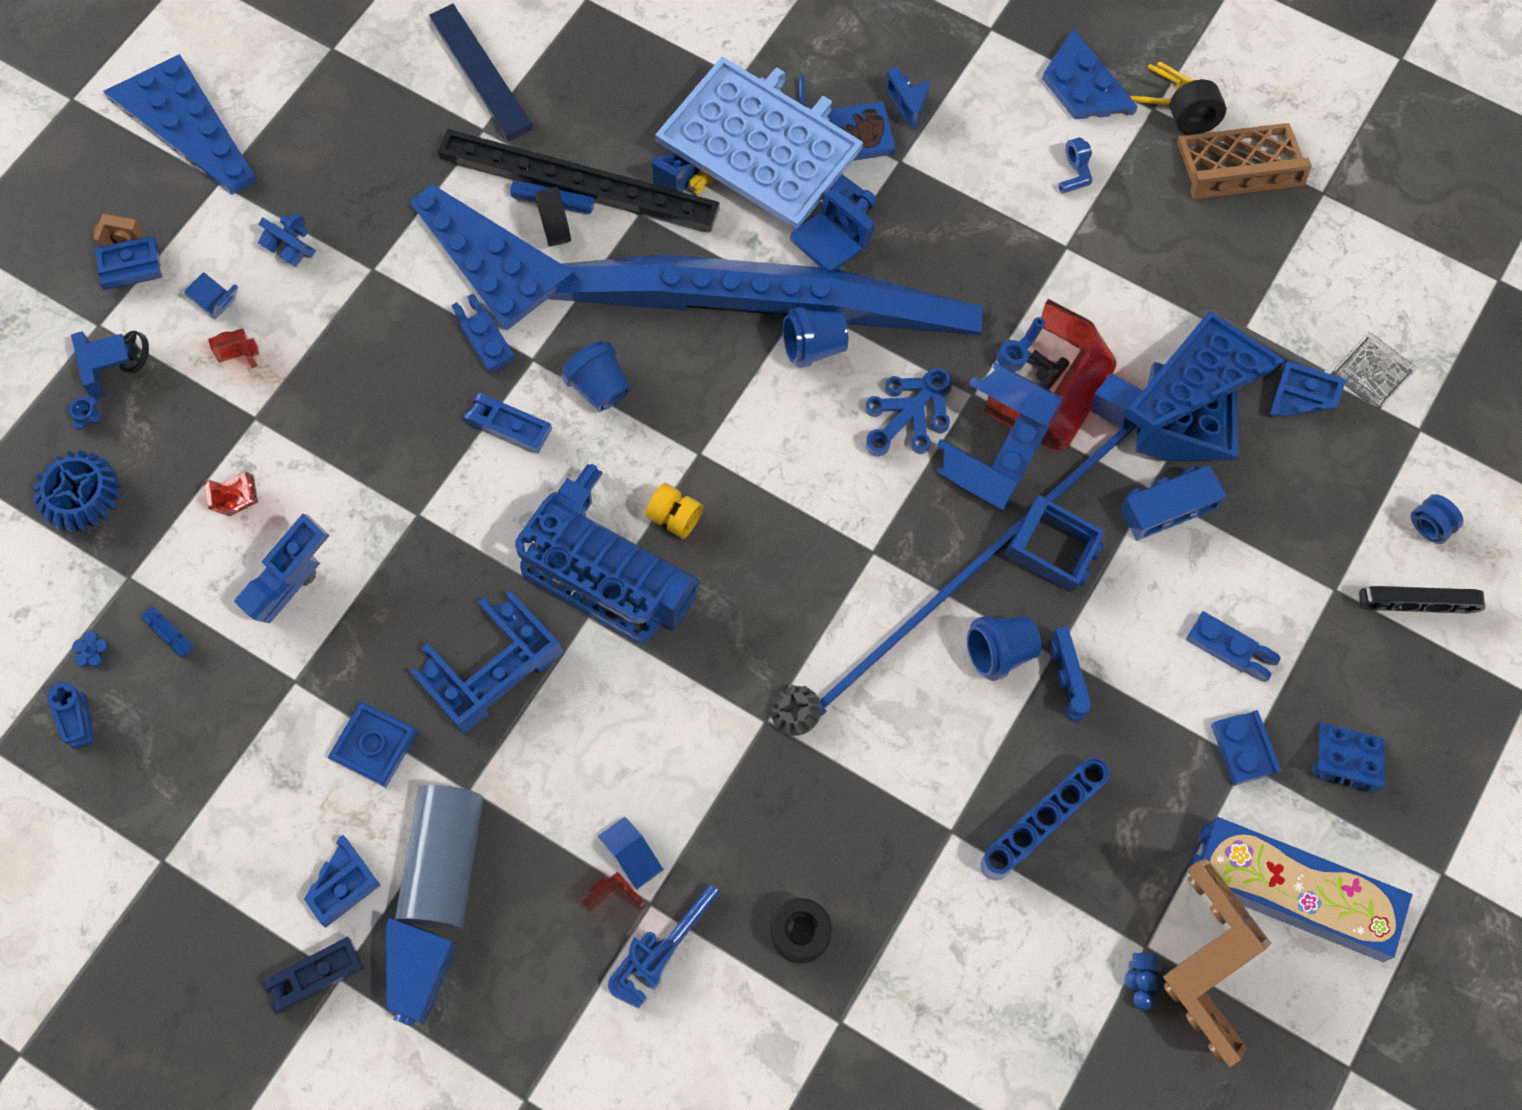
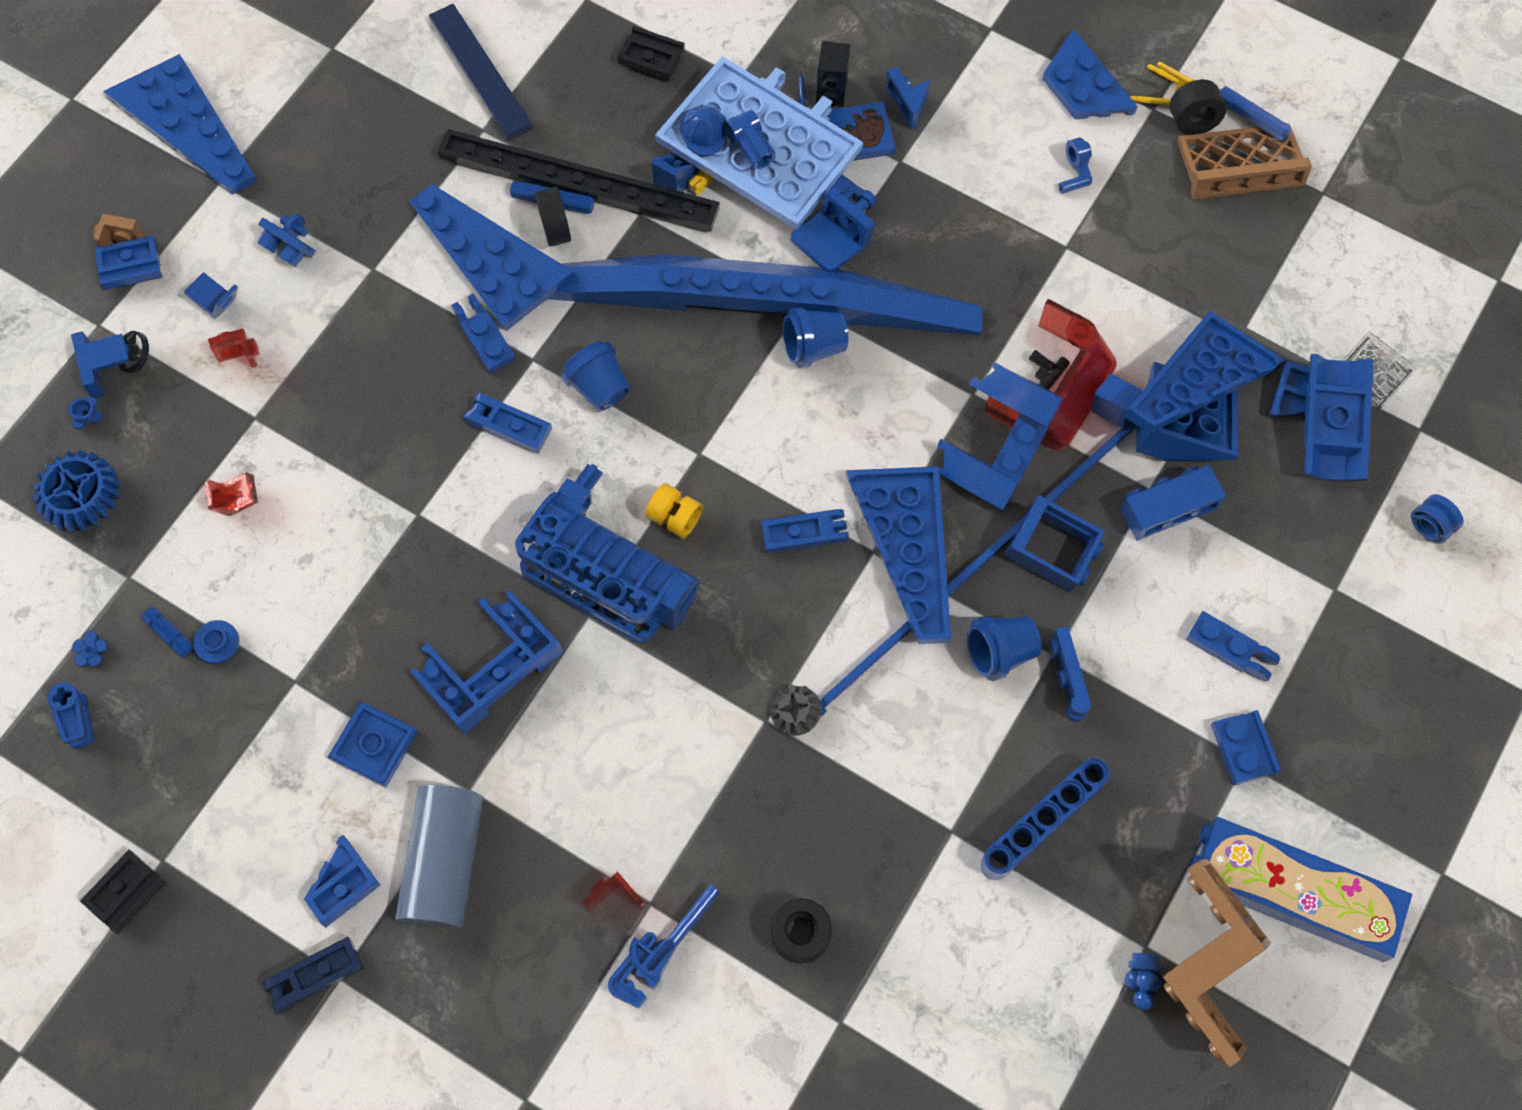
(123, 891): none -> black plate
(216, 642): none -> blue piece
(286, 571): blue plate -> none
(414, 970): blue slope -> none
(631, 852): blue slope -> none
(651, 53): none -> black plate
(703, 130): none -> blue piece
(747, 133): none -> blue piece
(804, 531): none -> blue hinge
(833, 72): none -> black brick
(907, 527): none -> blue wing
(910, 408): blue plant -> none
(1014, 353): blue plate -> none
(1255, 114): none -> blue axle
(1338, 419): none -> blue piece
(1350, 757): blue hinge -> none
(1422, 599): black beam -> none

